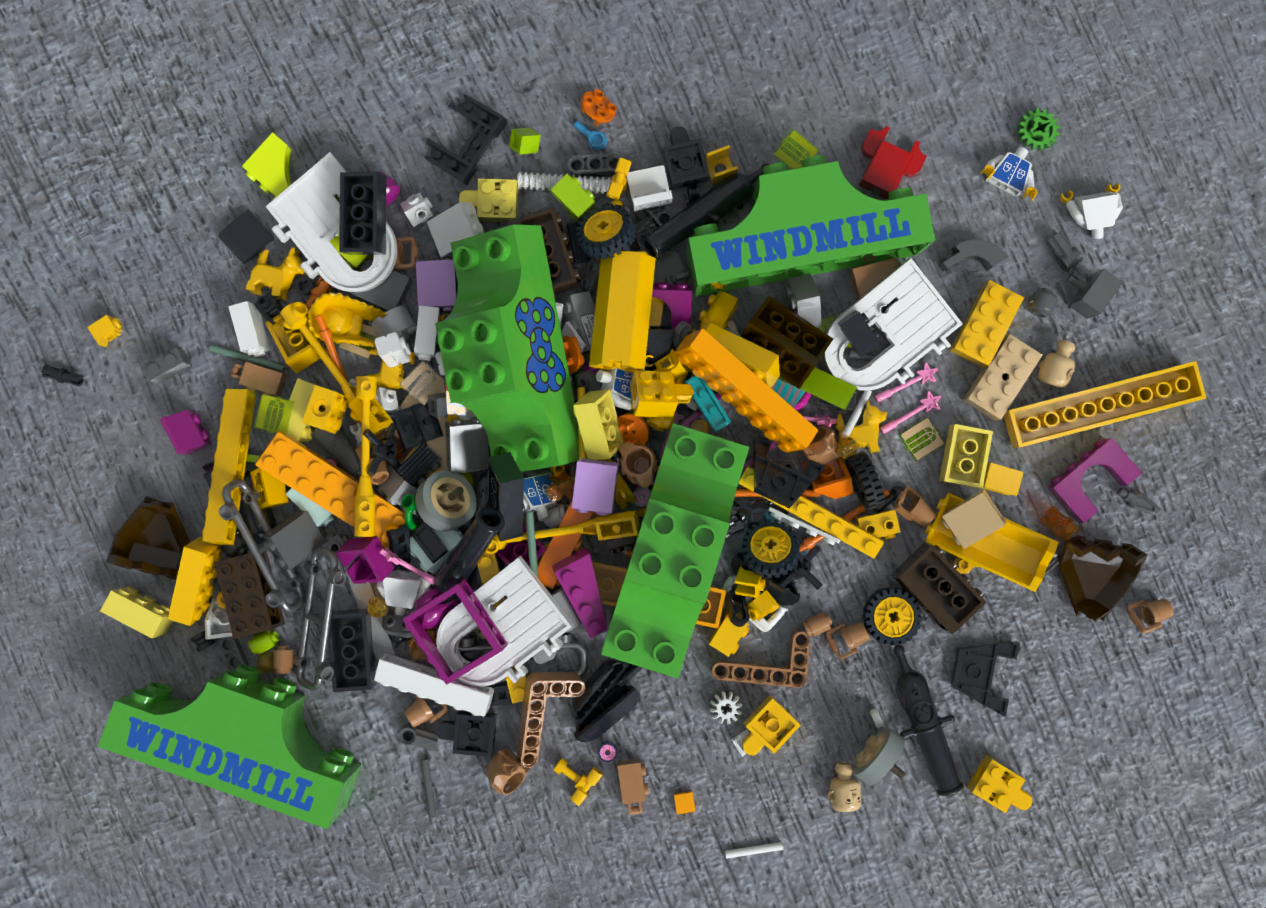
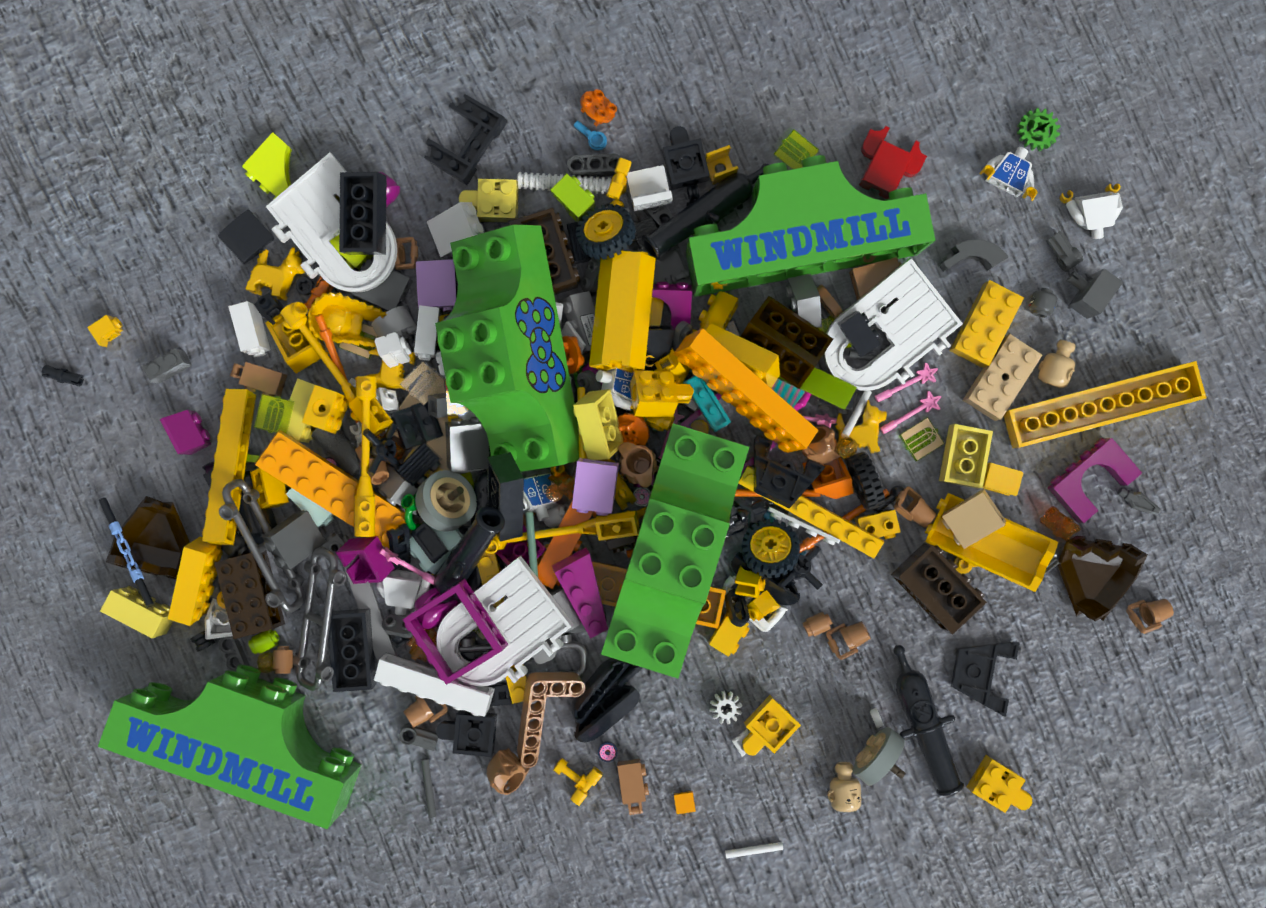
(136, 575): none -> piece
(247, 358): sand green bar -> none
(377, 607): clear yellow piece -> none
(417, 209): white brick -> none
(524, 140): lime panel -> none
(768, 670): medium nougat beam -> none
(829, 302): none -> medium nougat beam
(877, 617): wheel -> none

